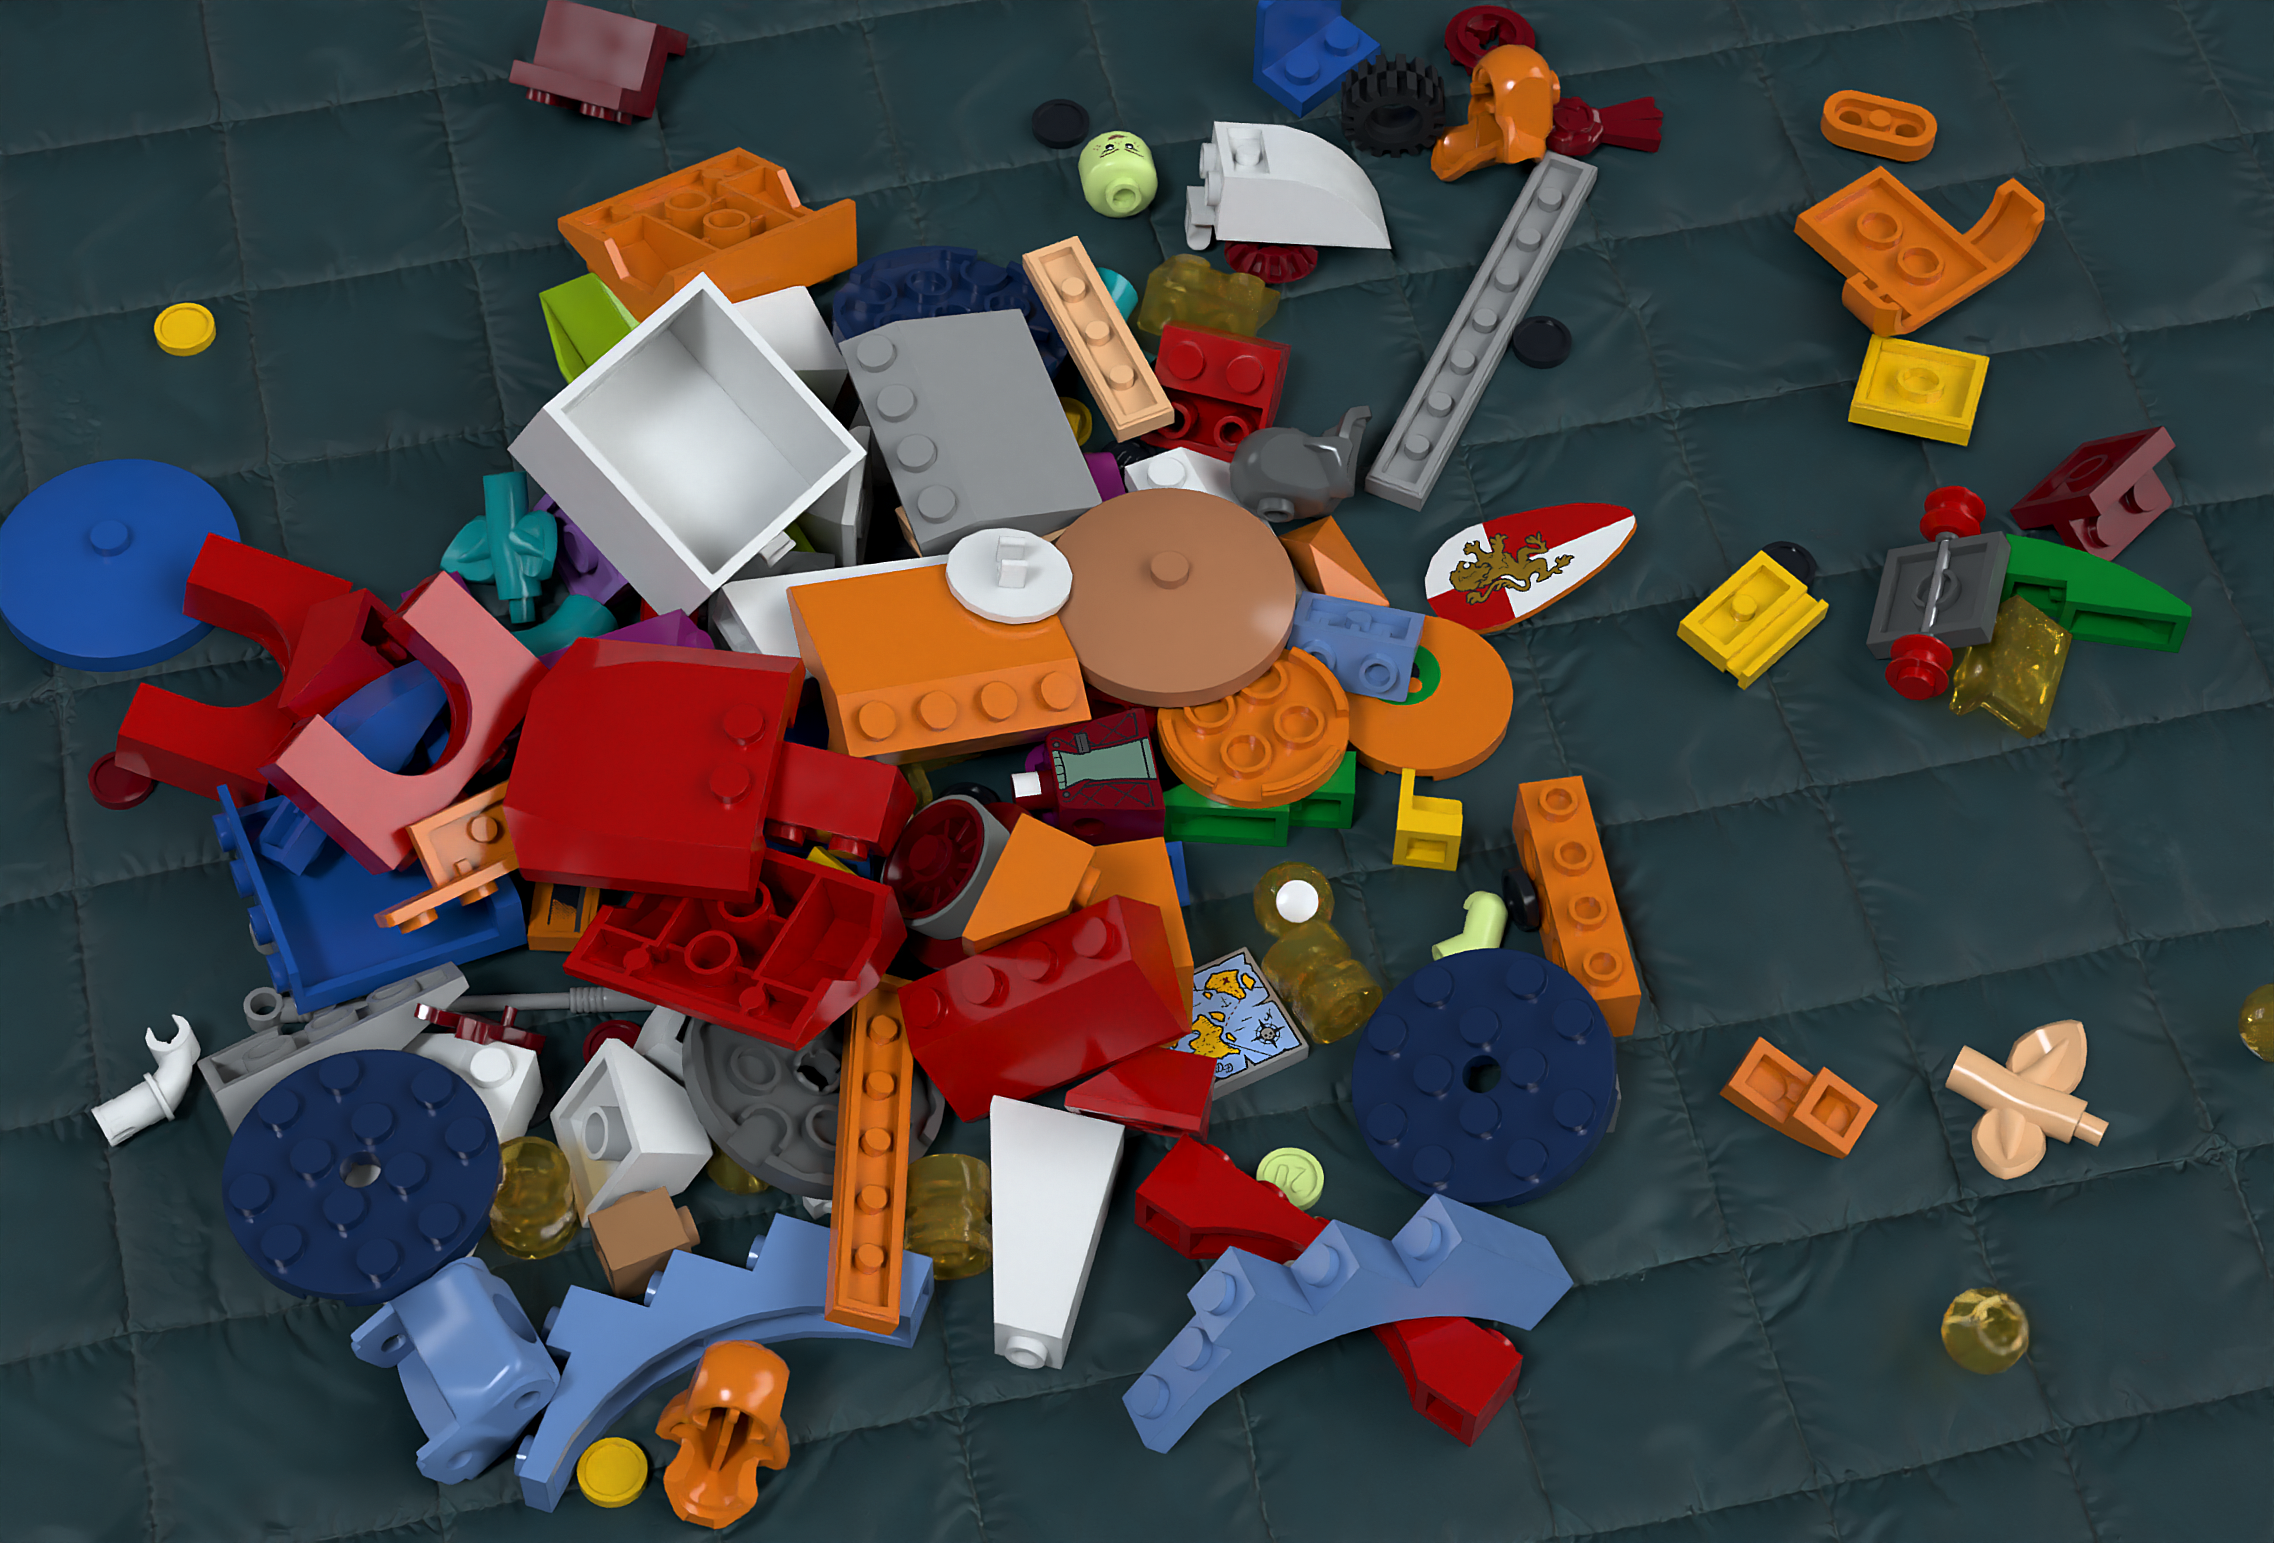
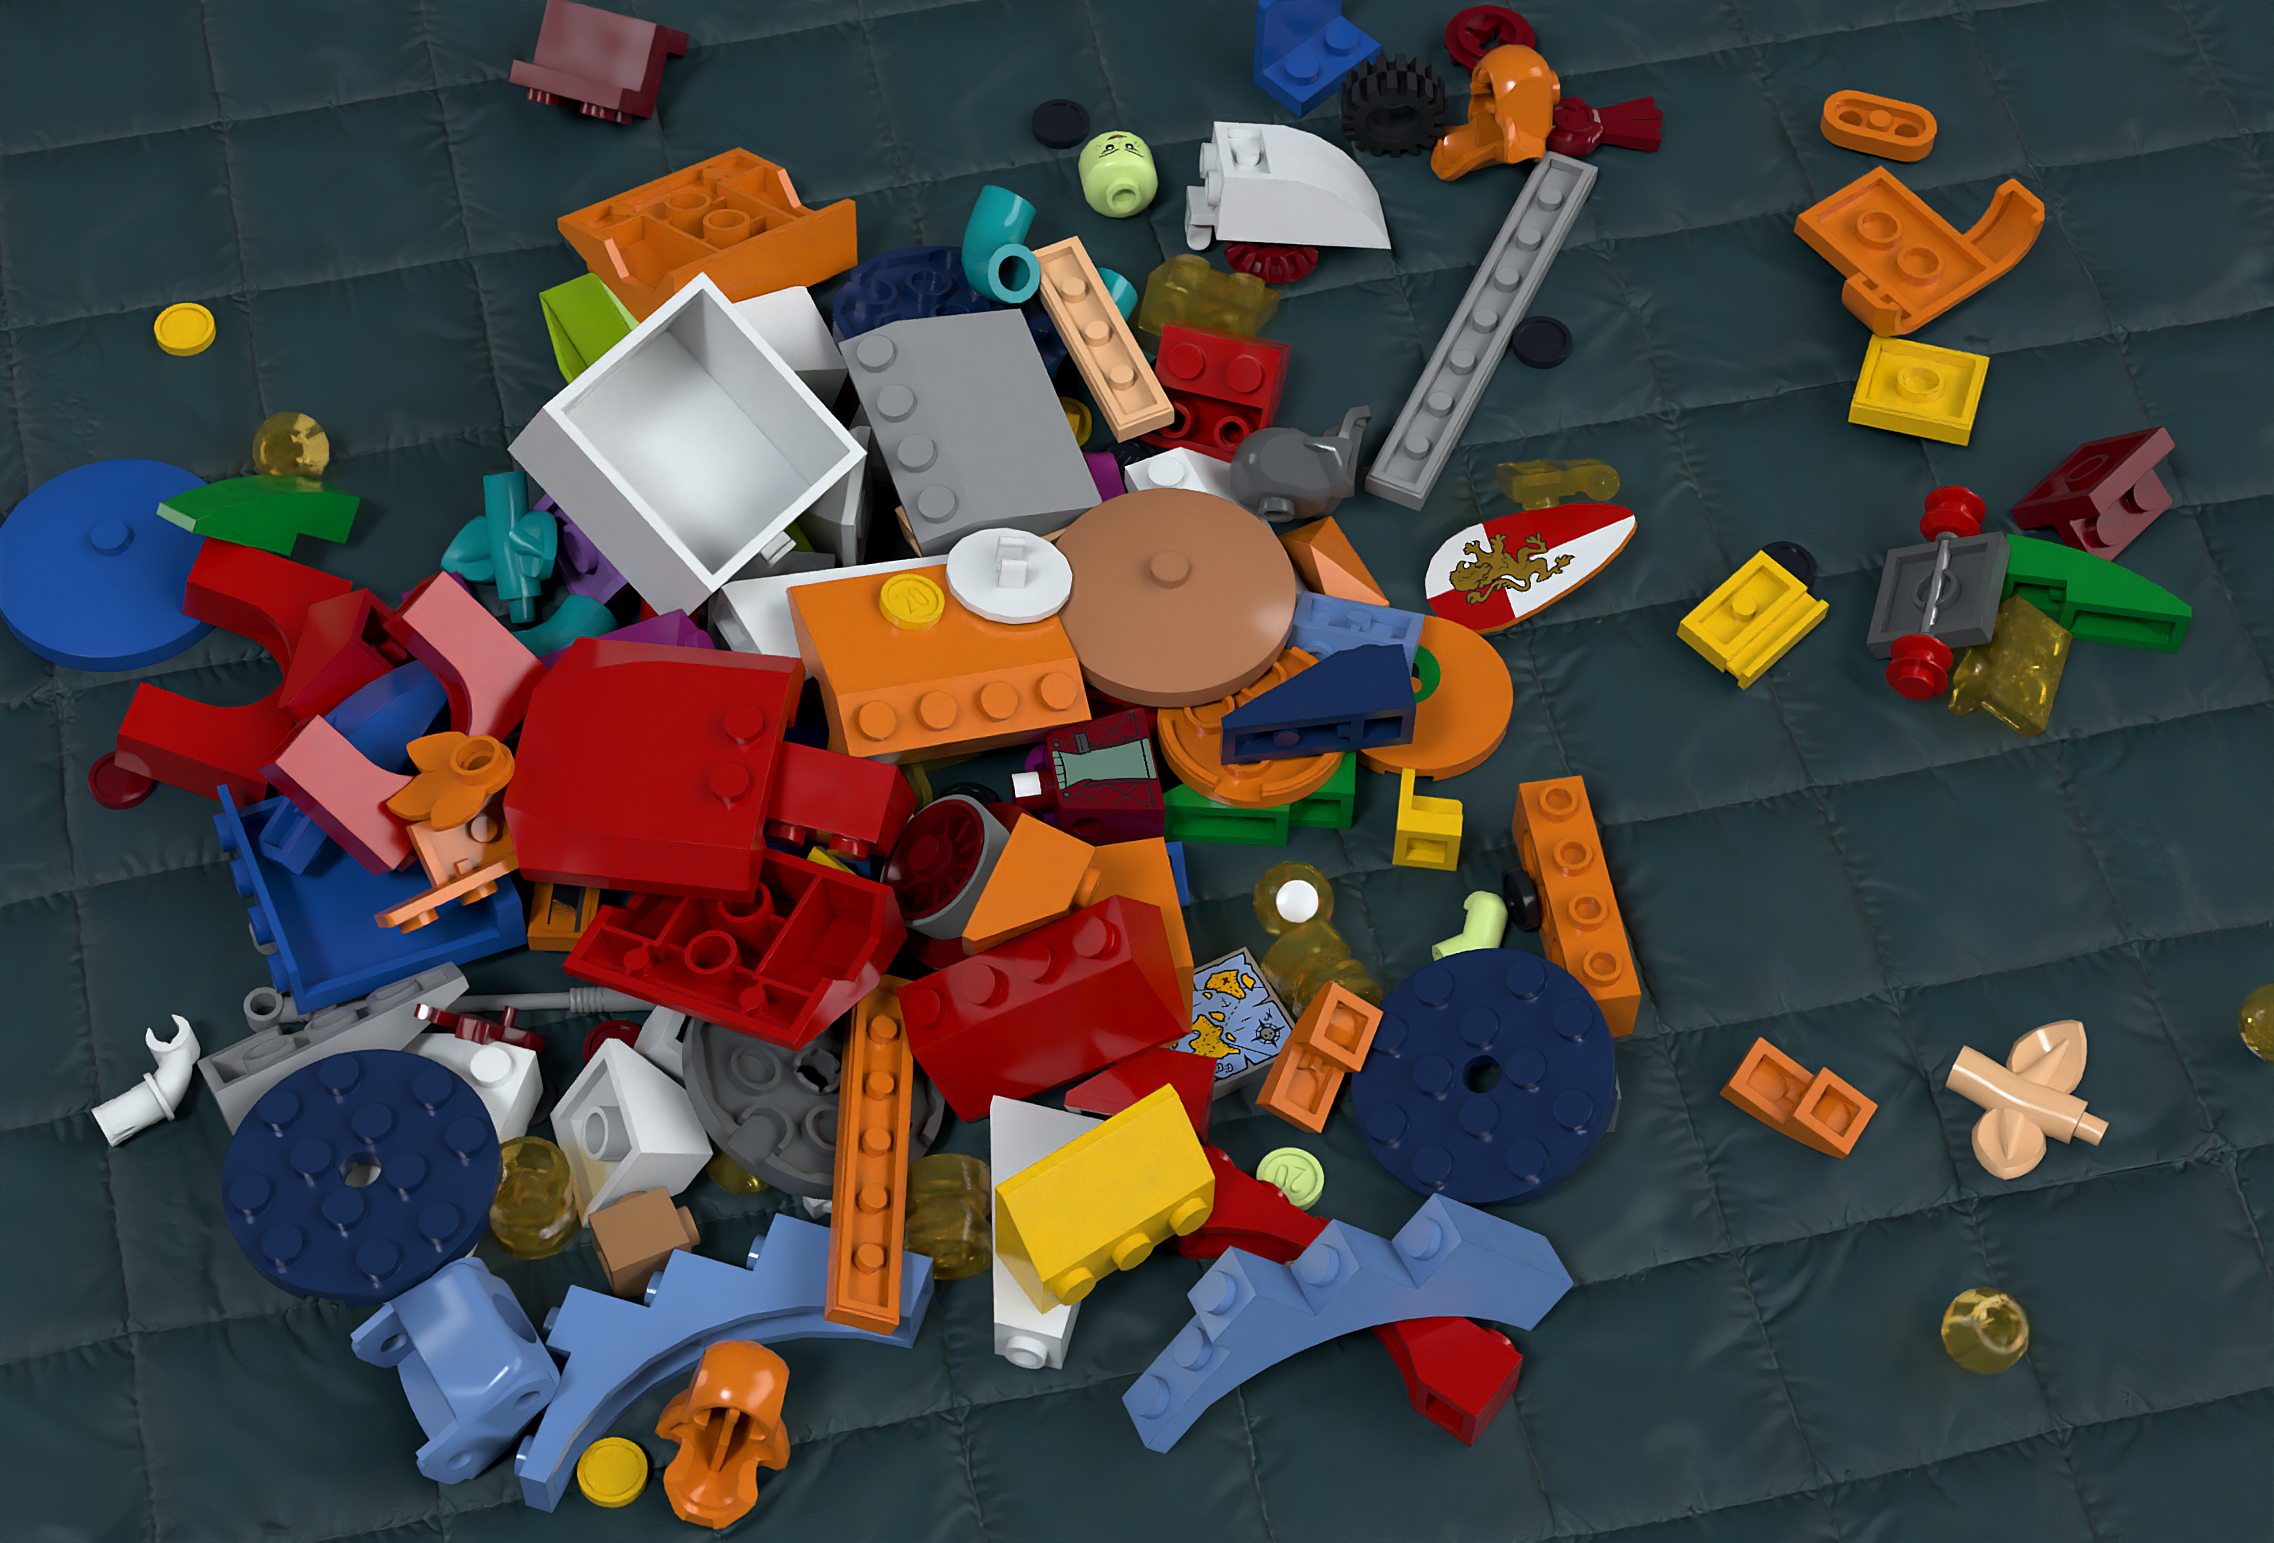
(264, 511): none -> green slope
(290, 446): none -> clear yellow piece
(453, 778): none -> orange plate
(911, 602): none -> yellow piece
(993, 247): none -> teal cylinder
(1103, 1201): none -> yellow slope
(1322, 1046): none -> orange slope
(1334, 706): none -> dark blue slope
(1541, 482): none -> clear yellow plate

